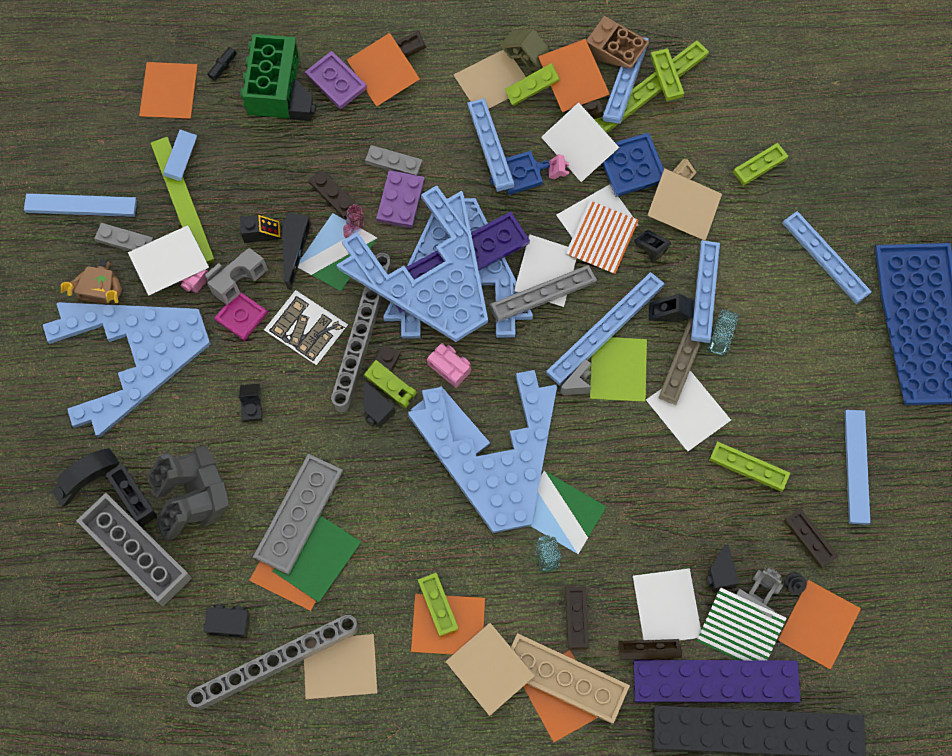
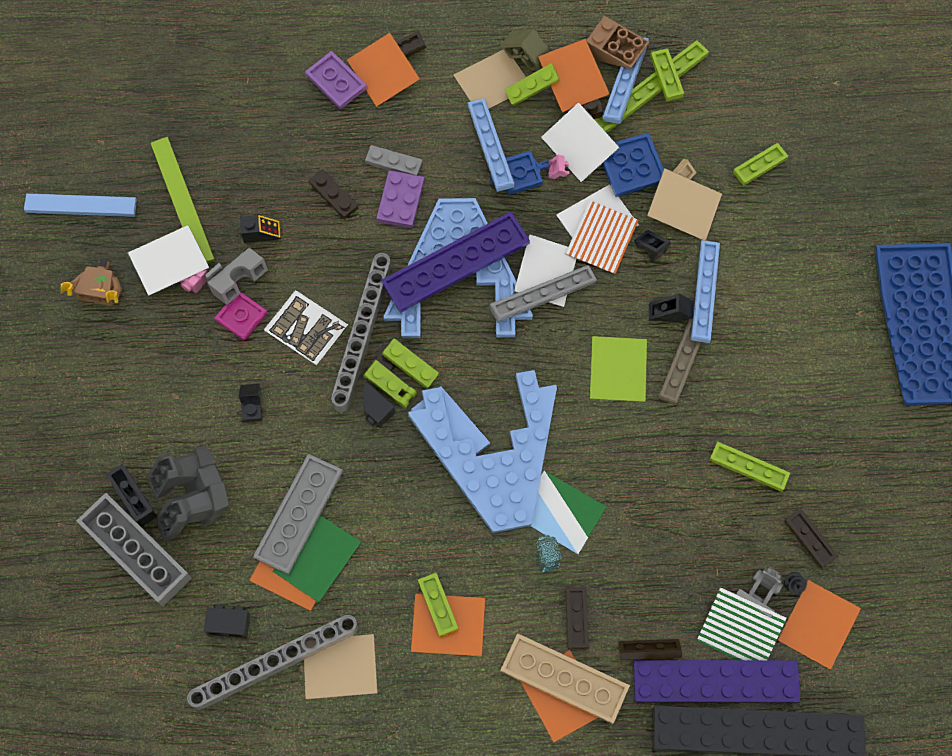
(83, 472): black arch -> none
(121, 238): light grey plate -> none
(160, 342): light blue wing -> none
(168, 90): orange sticker -> none
(180, 155): light blue tile -> none
(222, 63): black pin -> none
(269, 75): green brick -> none
(295, 233): black slope -> none
(301, 103): black slope -> none
(327, 251): sticker -> none
(354, 220): clear pink piece -> none
(410, 363): none -> lime plate
(444, 297): light blue wing -> none
(449, 365): bright pink brick -> none
(490, 669): tan sticker -> none
(575, 384): light grey slope -> none
(605, 328): light blue plate -> none
(667, 605): white sticker -> none
(693, 416): white sticker -> none
(722, 572): black slope -> none
(723, 332): clear light blue brick -> none
(826, 257): light blue tile -> none
(857, 467): light blue tile -> none

